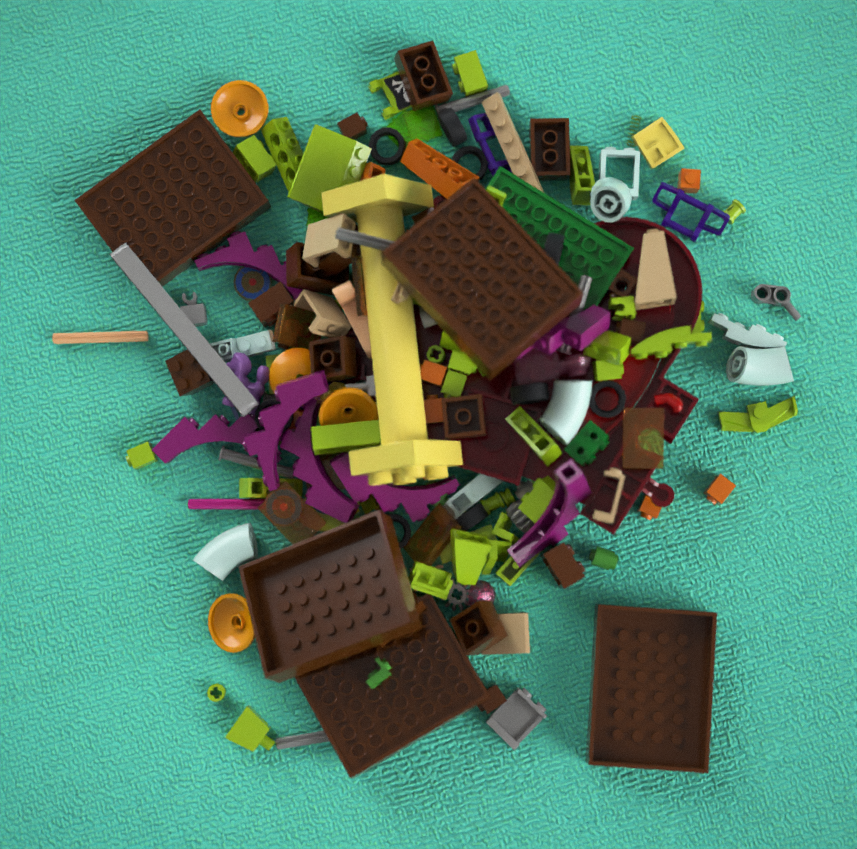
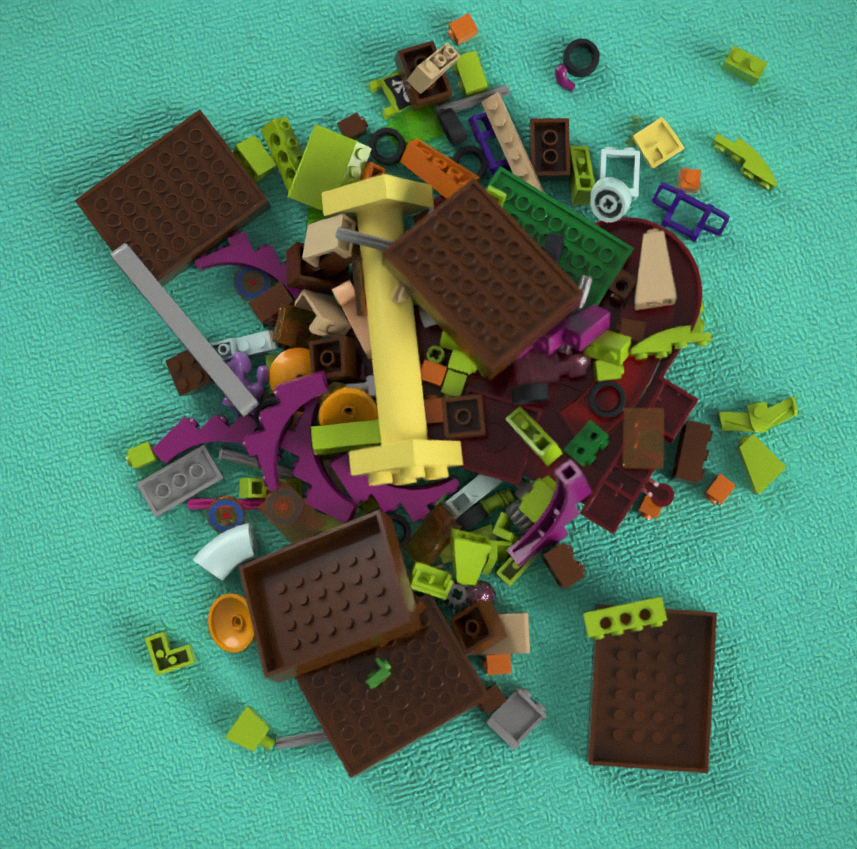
(100, 337): light nougat axle -> none
(165, 657): none -> lime brick
(180, 481): none -> light grey plate
(194, 311): light grey brick -> none
(212, 697): lime bush -> none
(225, 513): none -> tile
(239, 96): light orange dish -> none
(433, 68): none -> tan slope
(462, 29): none -> orange brick
(497, 664): none -> orange brick
(561, 78): none -> magenta arm
(566, 408): light aqua brick -> none
(582, 43): none -> black tyre
(603, 558): bright green brick -> none
(606, 517): tan panel -> none
(624, 306): lime hinge -> none
(653, 605): none -> lime brick
(671, 399): red arm -> none
(691, 452): none -> reddish brown brick
(734, 210): lime bush -> none
(744, 65): none -> lime brick
(753, 164): none -> lime slope
(754, 337): light aqua slope -> none
(758, 463): none -> lime slope
(759, 366): light aqua brick -> none
(770, 298): light grey beam -> none

